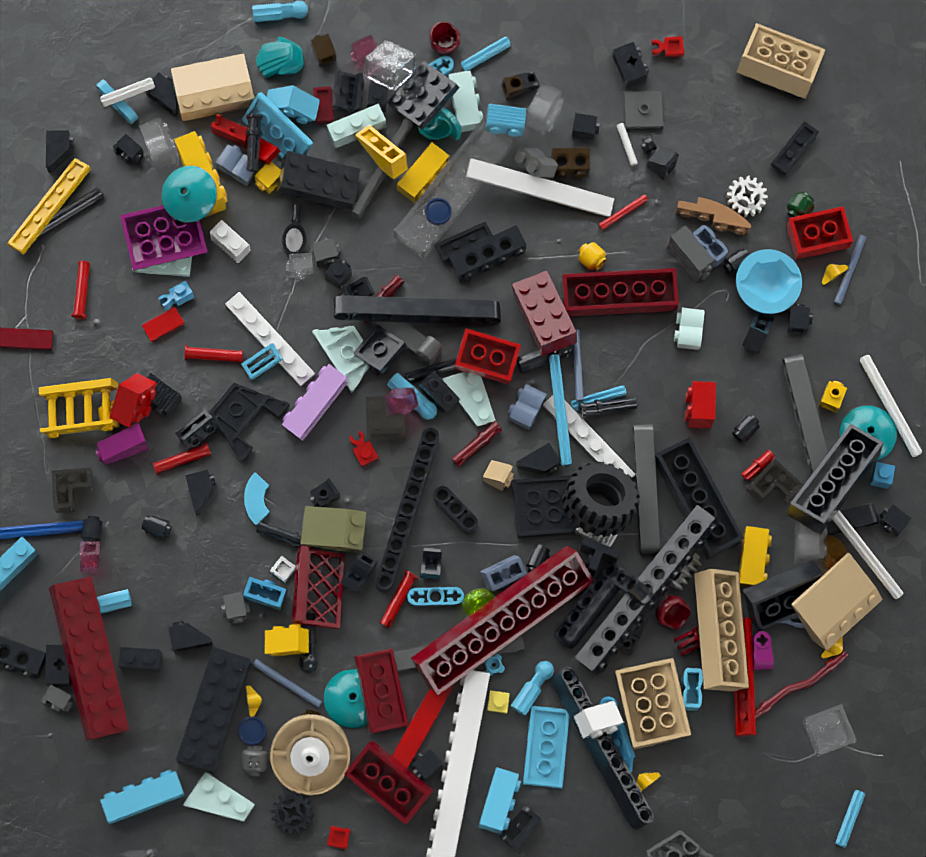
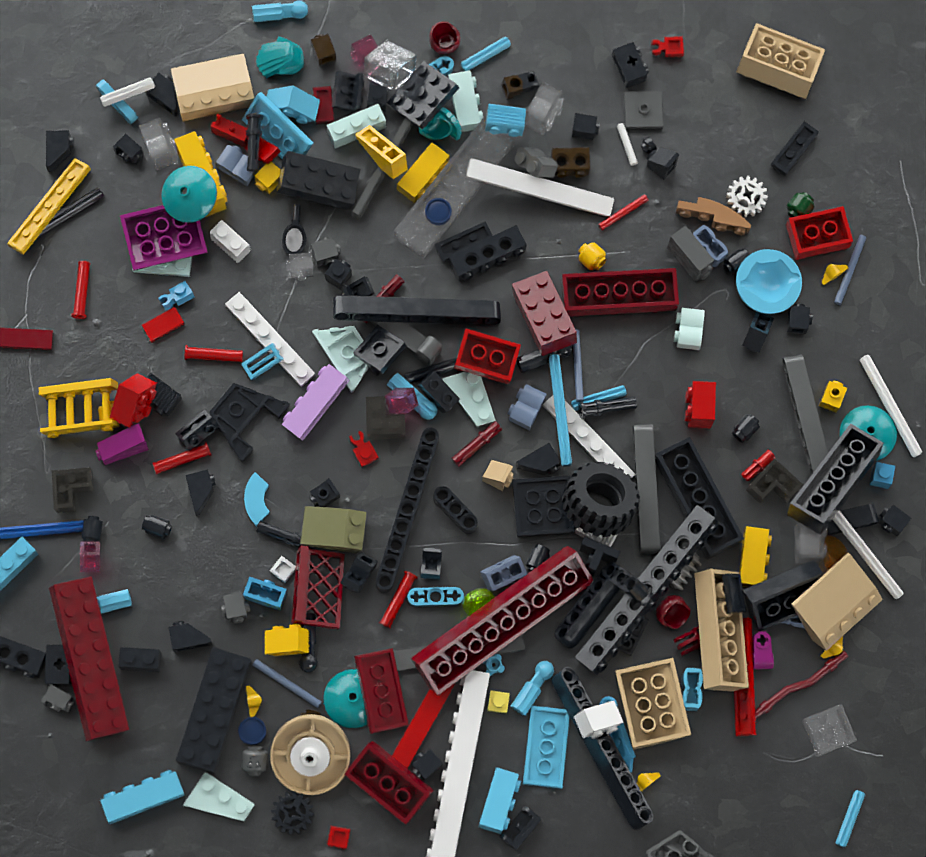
(734, 593): none -> black tile

